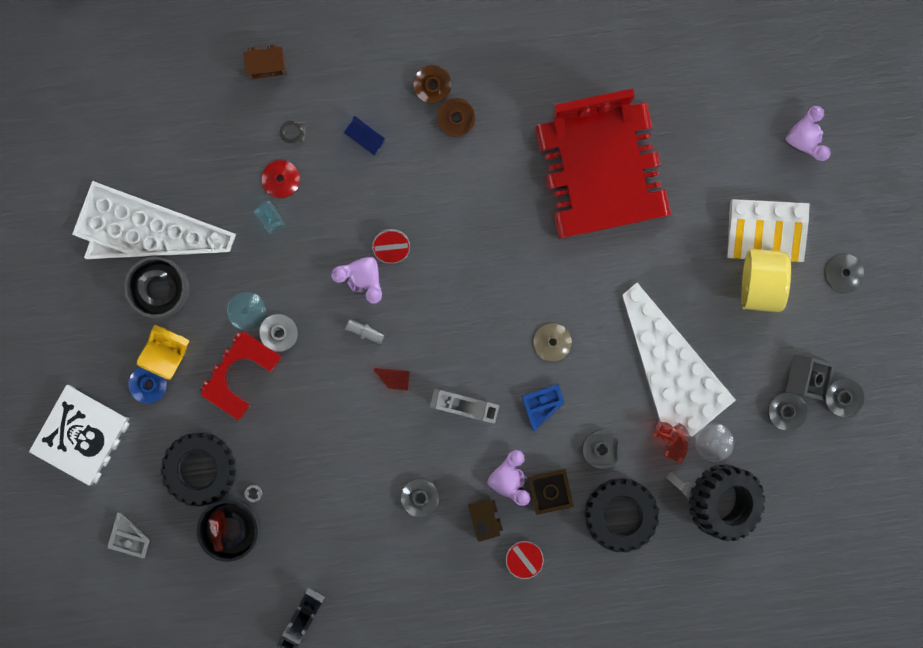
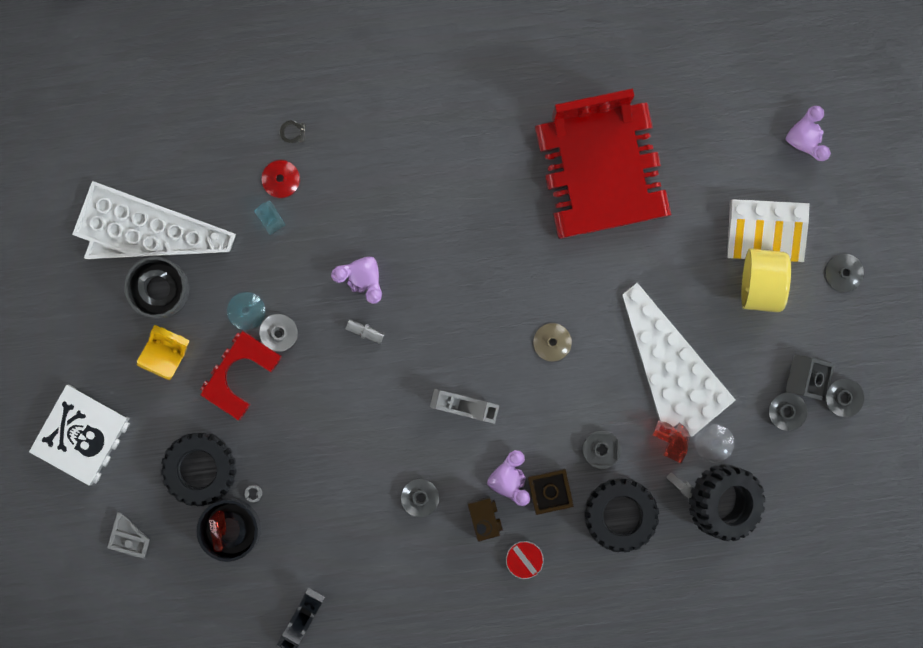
(141, 392): blue dish -> none
(265, 62): reddish brown brick -> none
(364, 136): clear blue panel -> none
(391, 246): red piece -> none
(394, 378): clear red tile -> none
(432, 74): reddish brown dish -> none
(450, 108): reddish brown plate -> none
(542, 404): blue wing -> none

